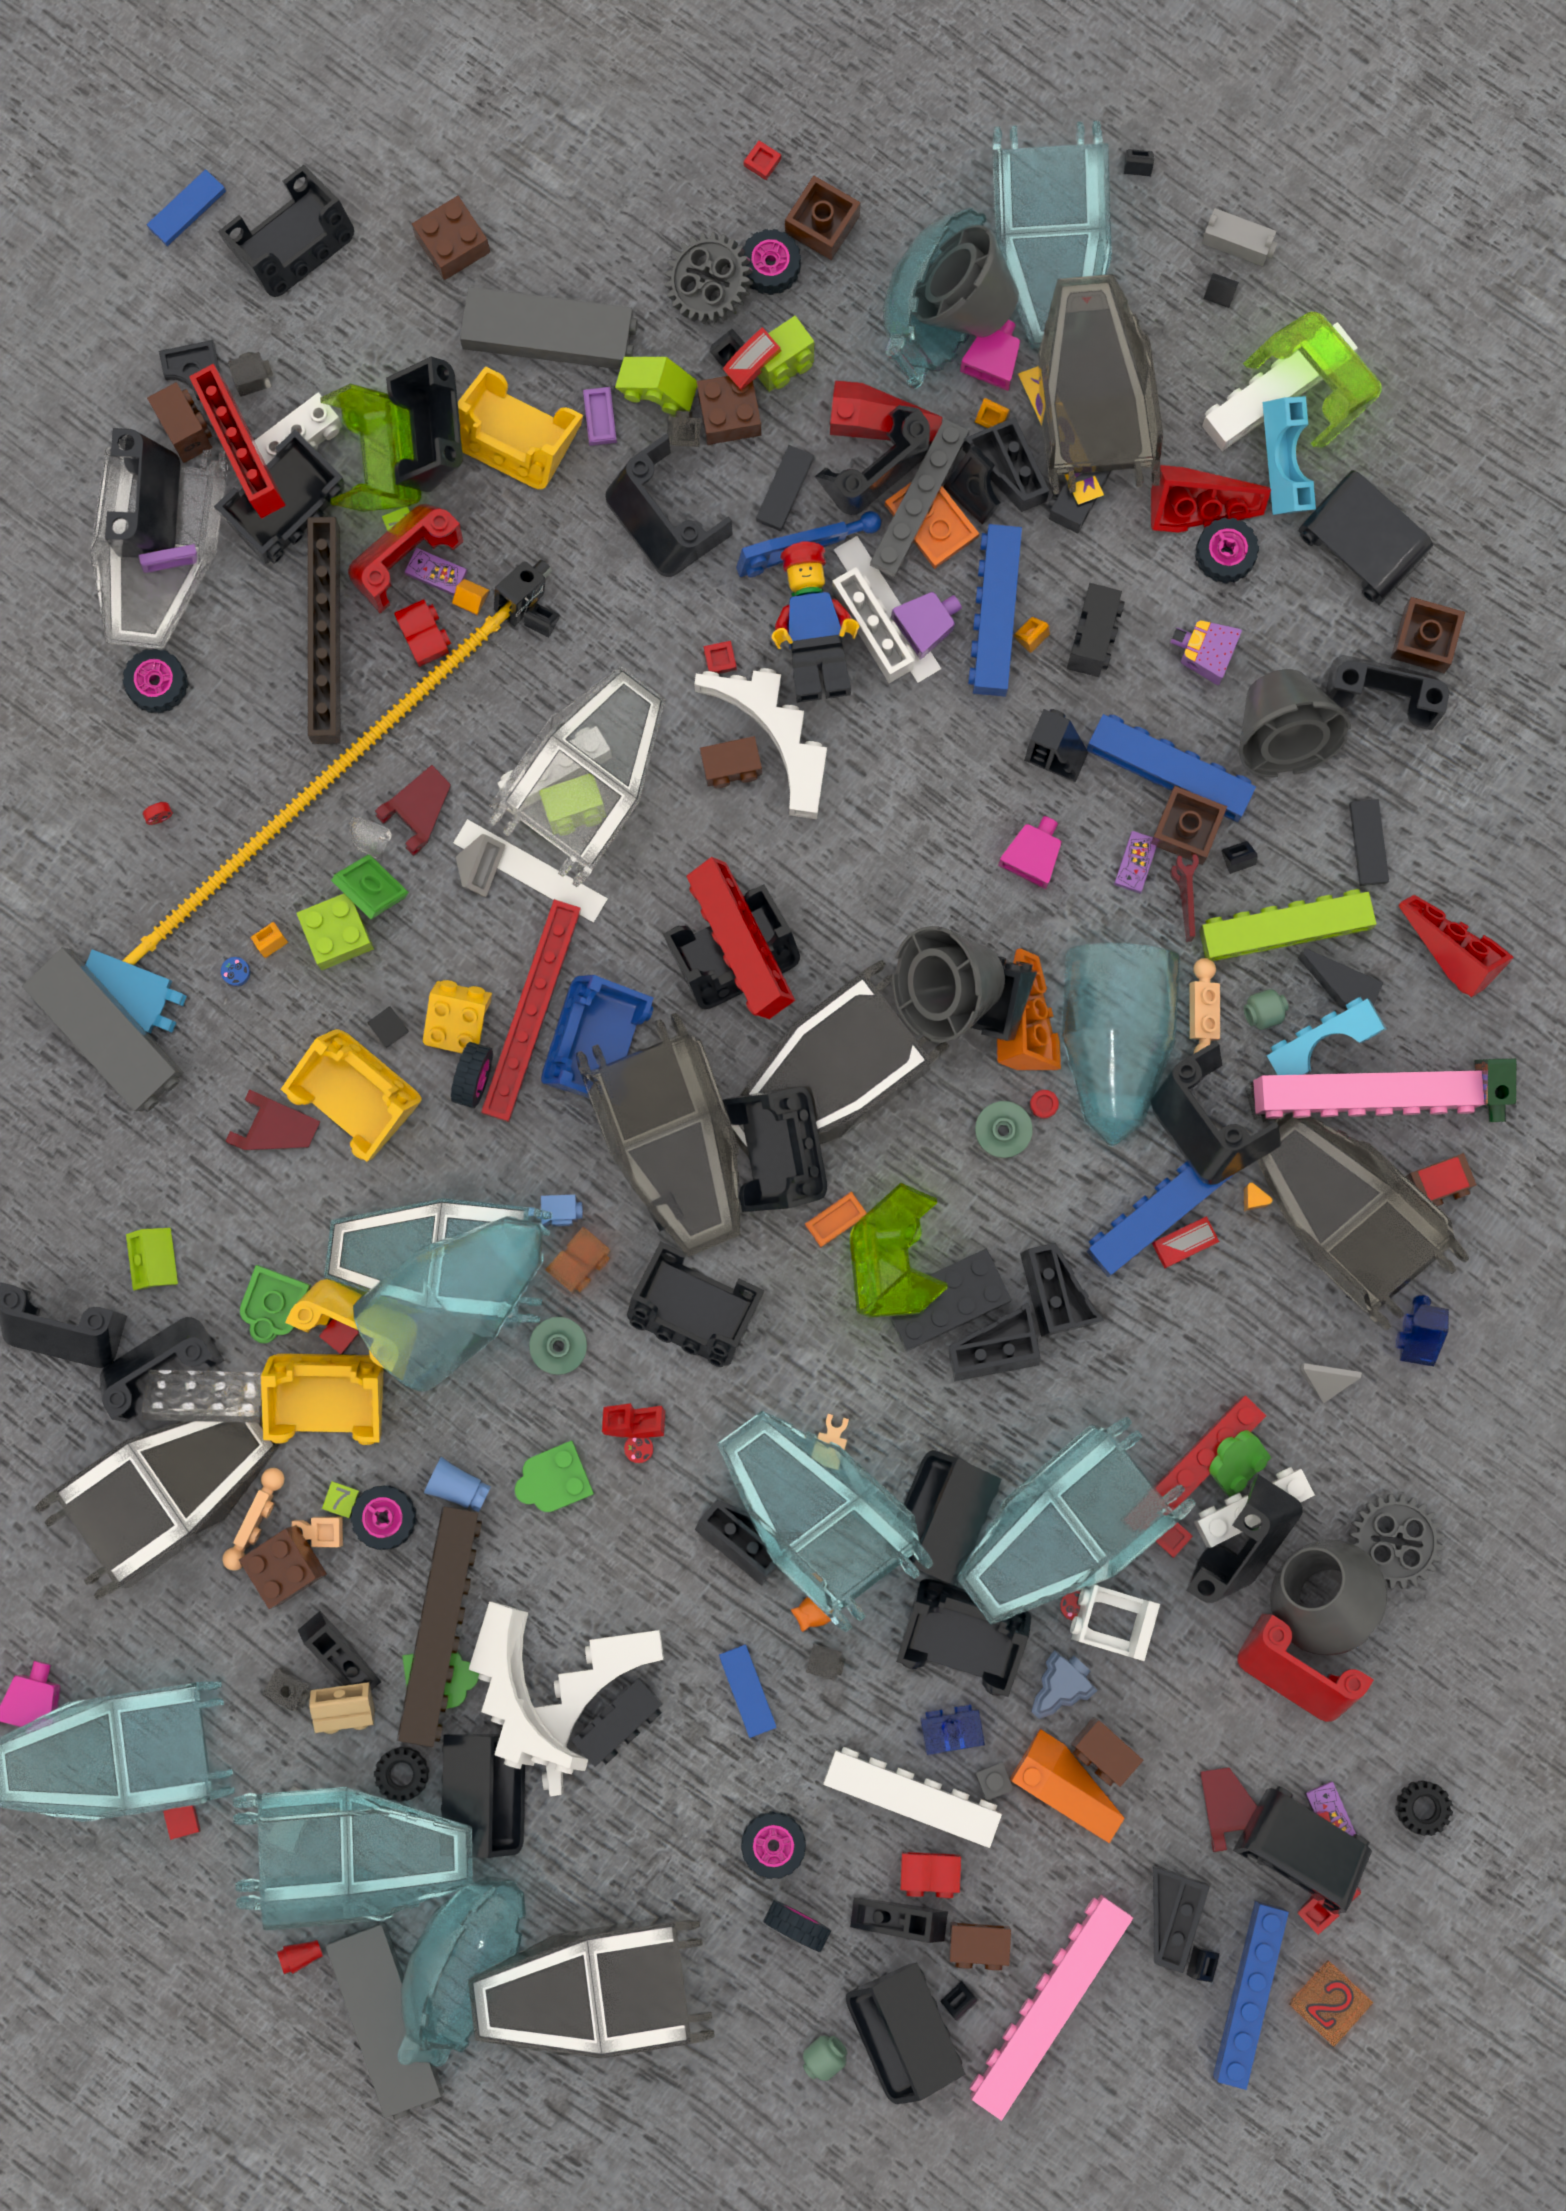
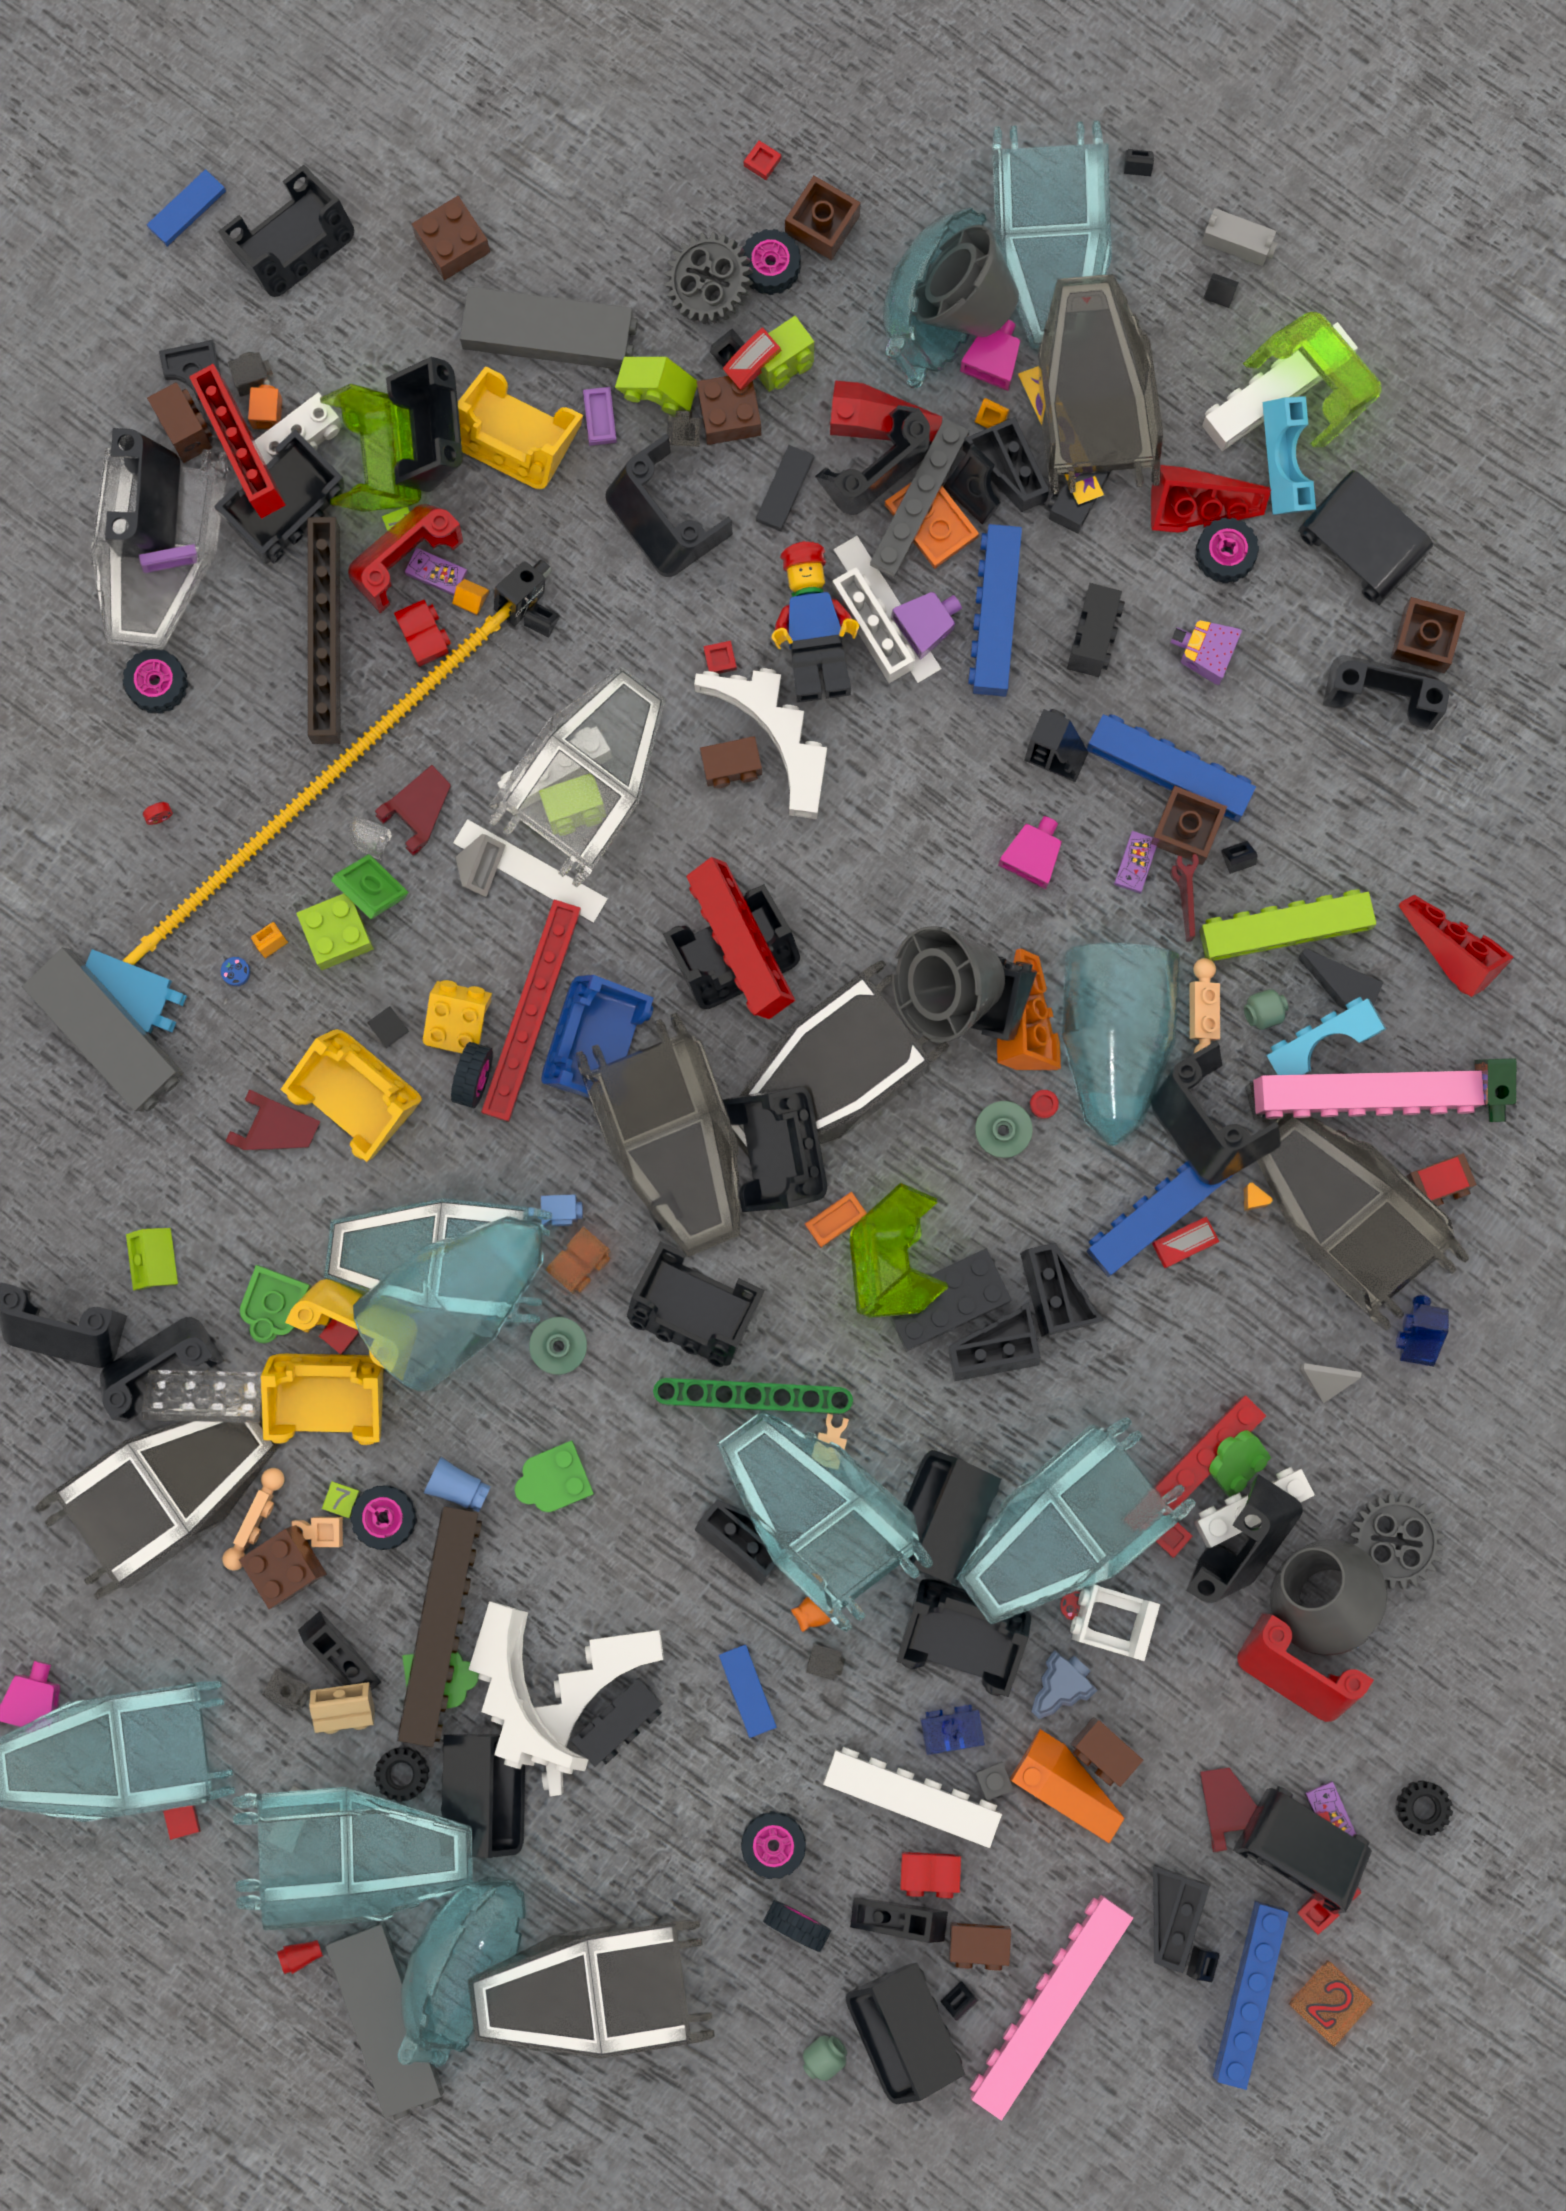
(264, 407): none -> orange brick
(633, 1423): red slope -> none
(638, 1449): red tile -> none
(739, 1389): none -> green beam
(767, 553): blue plate -> none
(1032, 634): light orange slope -> none
(1289, 725): dark grey cone -> none
(1369, 842): black tile -> none

